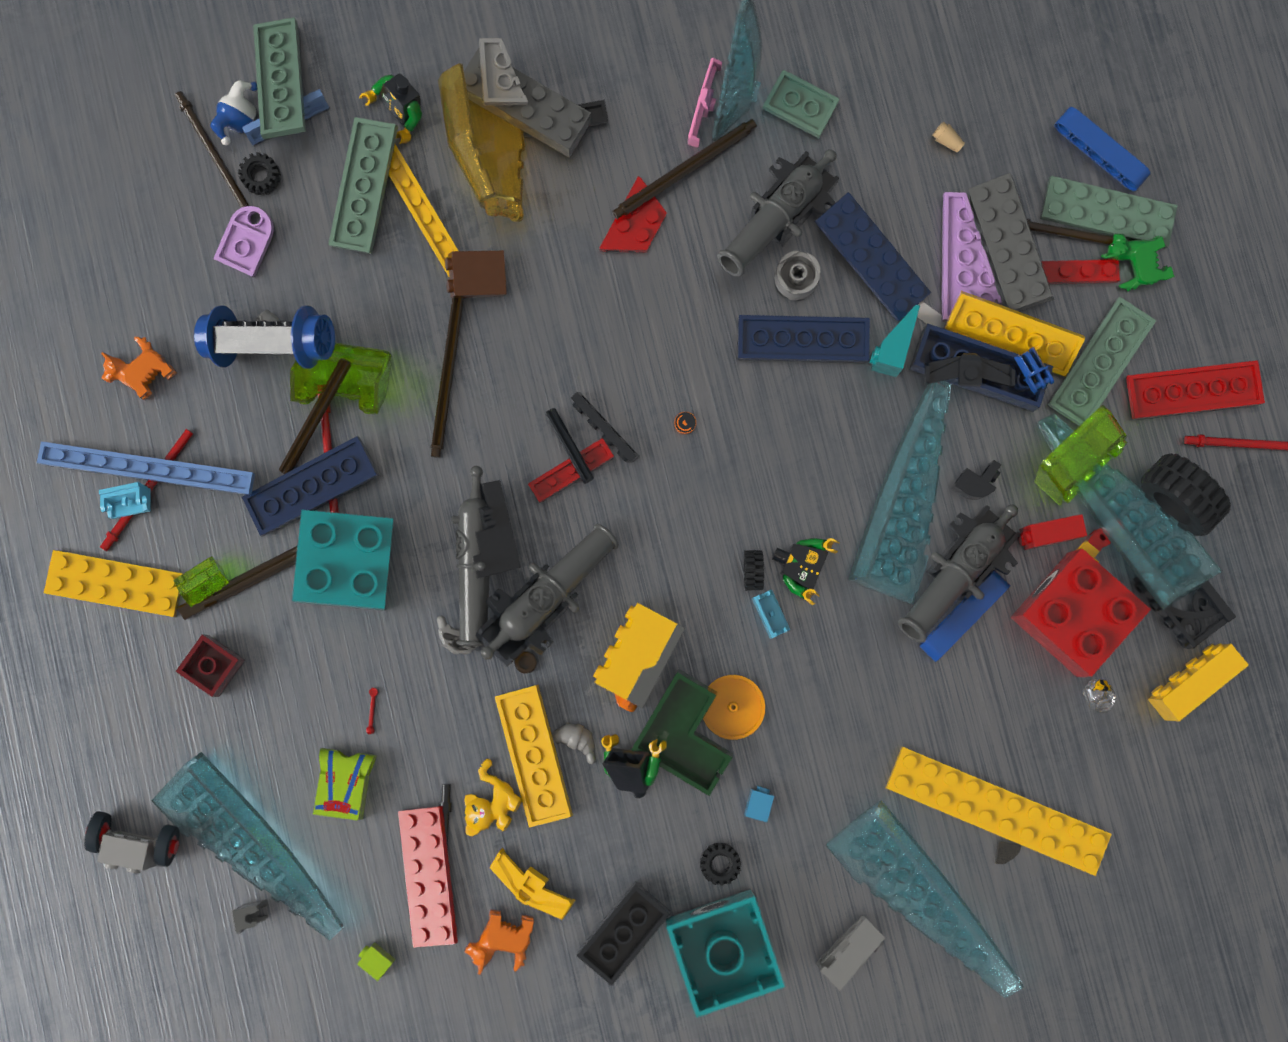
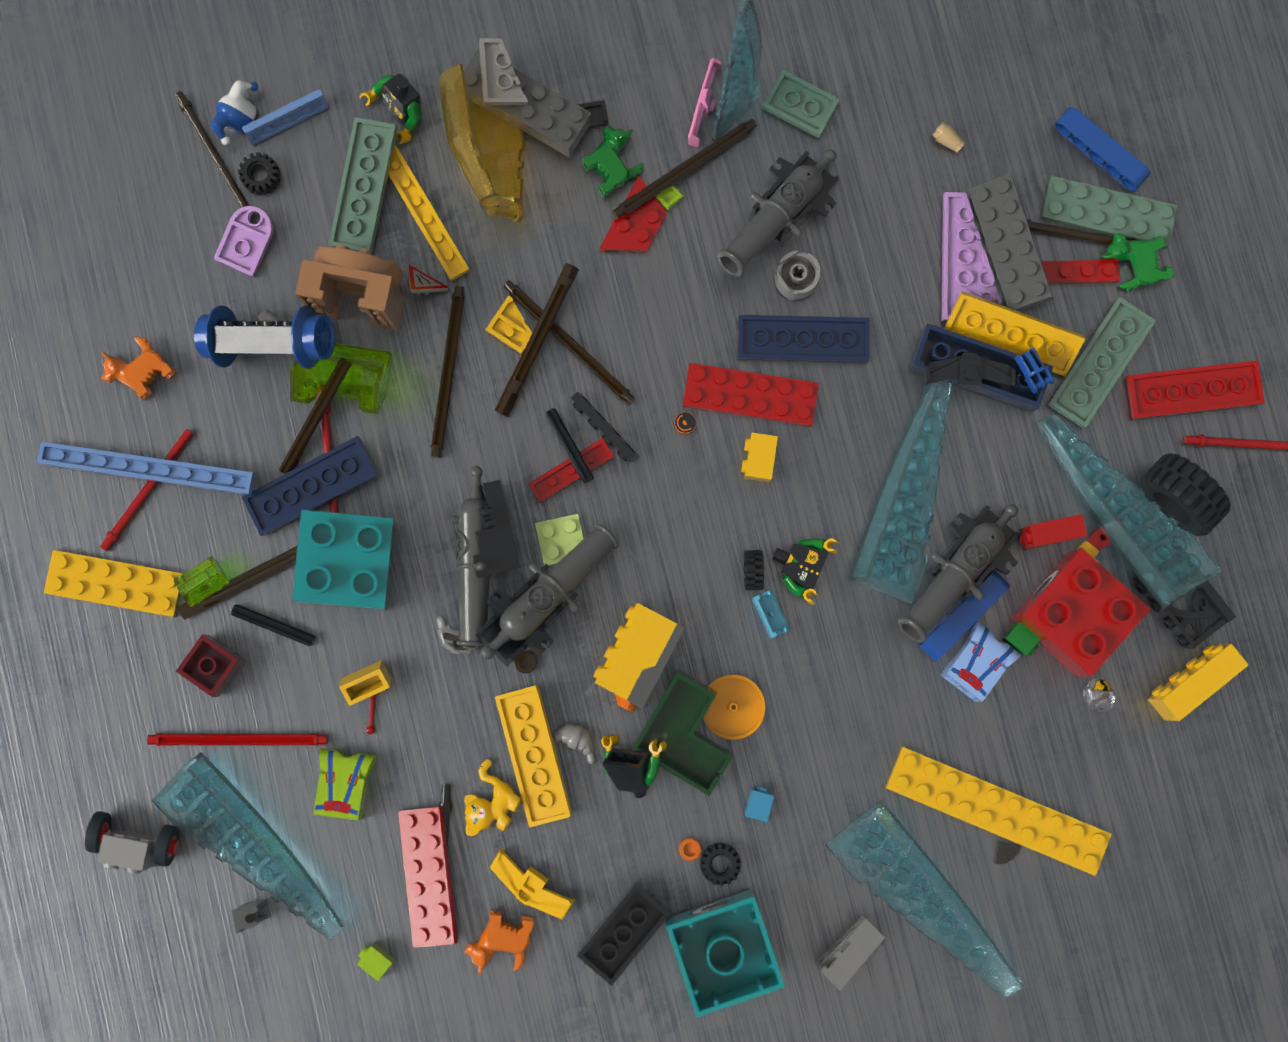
(125, 500): medium azure hinge -> none
(238, 739): none -> red piece
(272, 625): none -> black axle
(279, 78): sand green plate -> none
(355, 275): none -> medium nougat piece
(365, 682): none -> yellow piece
(423, 283): none -> piece
(476, 274): reddish brown brick -> none
(510, 326): none -> yellow wing
(536, 340): none -> dark brown piece
(558, 537): none -> yellowish green plate
(571, 344): none -> dark brown piece
(609, 163): none -> green animal
(669, 197): none -> lime tile
(690, 849): none -> orange tile
(750, 394): none -> red plate
(760, 457): none -> yellow piece
(872, 256): dark blue plate -> none
(892, 352): teal slope -> none
(930, 316): white sticker -> none
(975, 486): black brick -> none
(979, 663): none -> light blue piece
(1021, 639): none -> green brick
(1080, 454): clear neon green windscreen -> none

